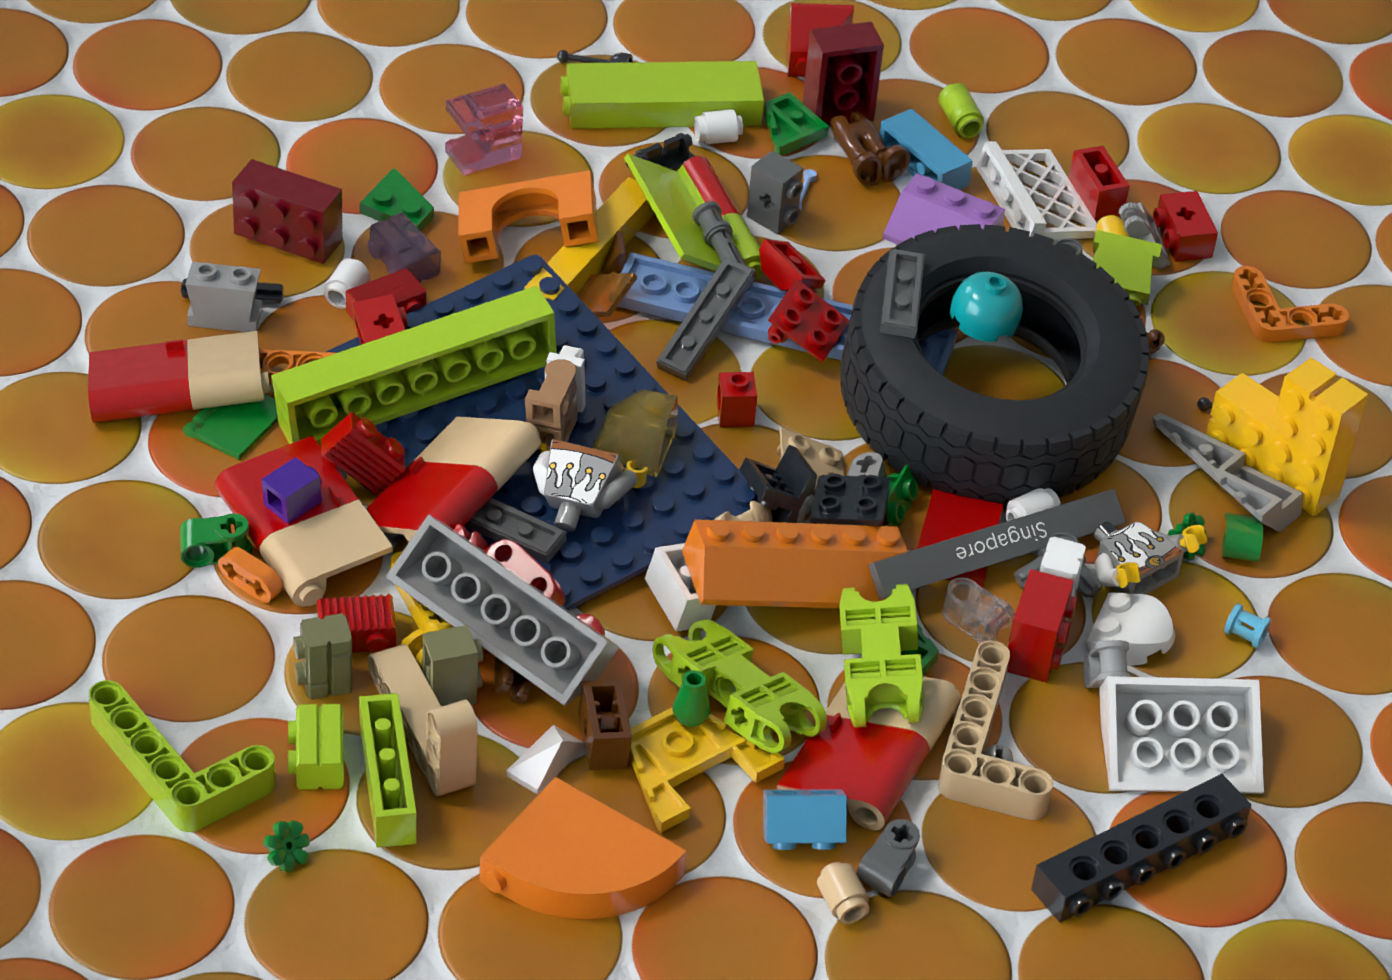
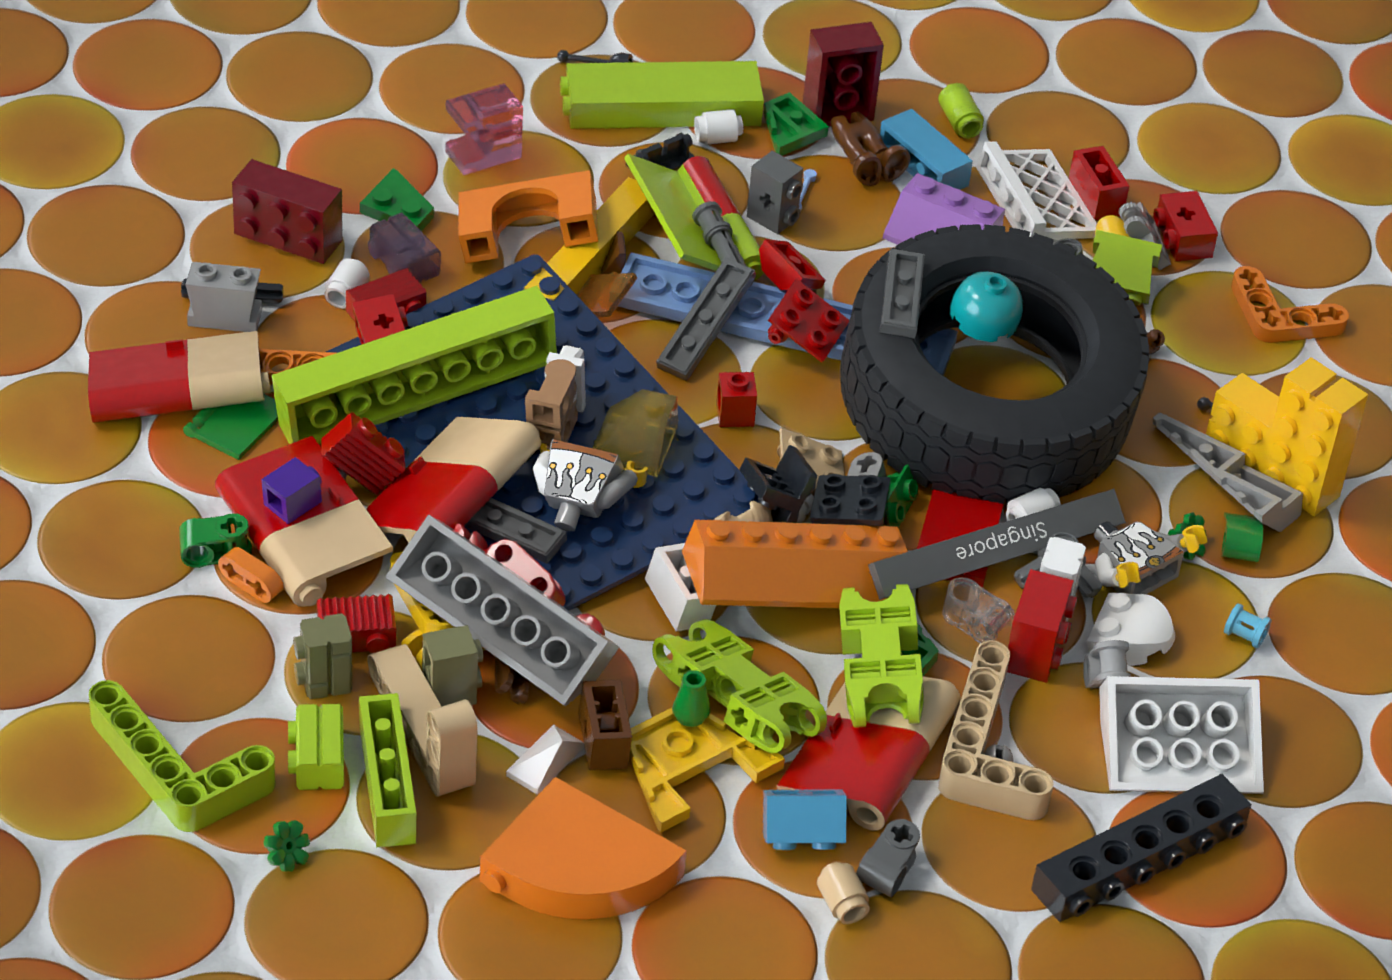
(803, 19): red slope -> none

